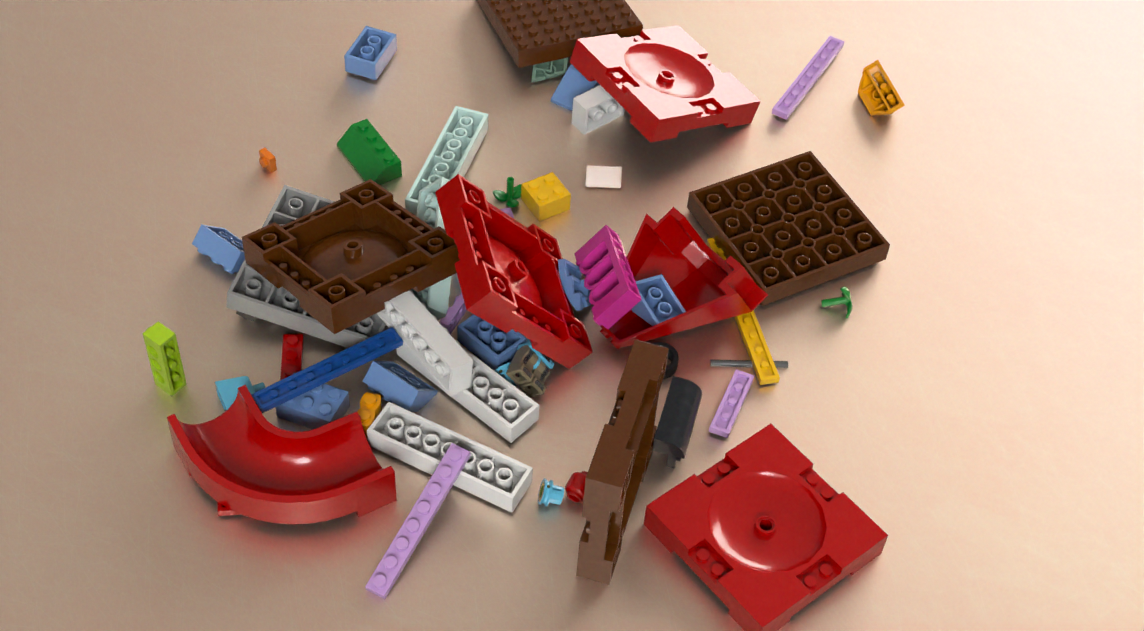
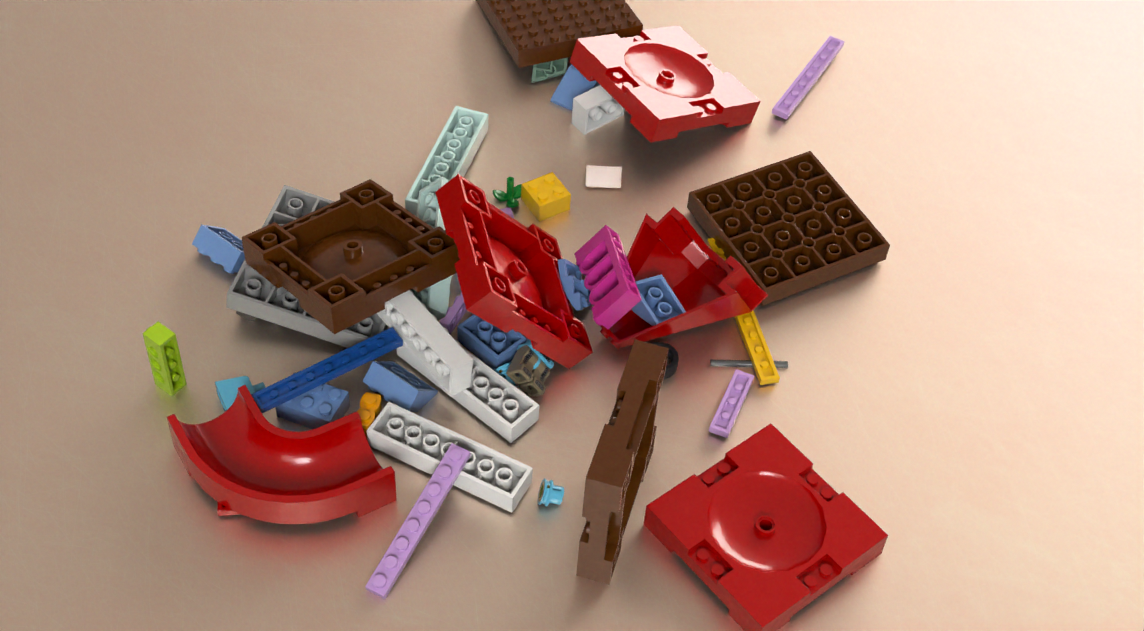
(267, 160): orange plate -> none
(291, 354): red plate -> none
(370, 52): medium blue brick -> none
(370, 153): green slope -> none
(576, 486): red head -> none
(677, 420): black brick -> none
(845, 299): green plant -> none
(878, 91): light orange wedge -> none

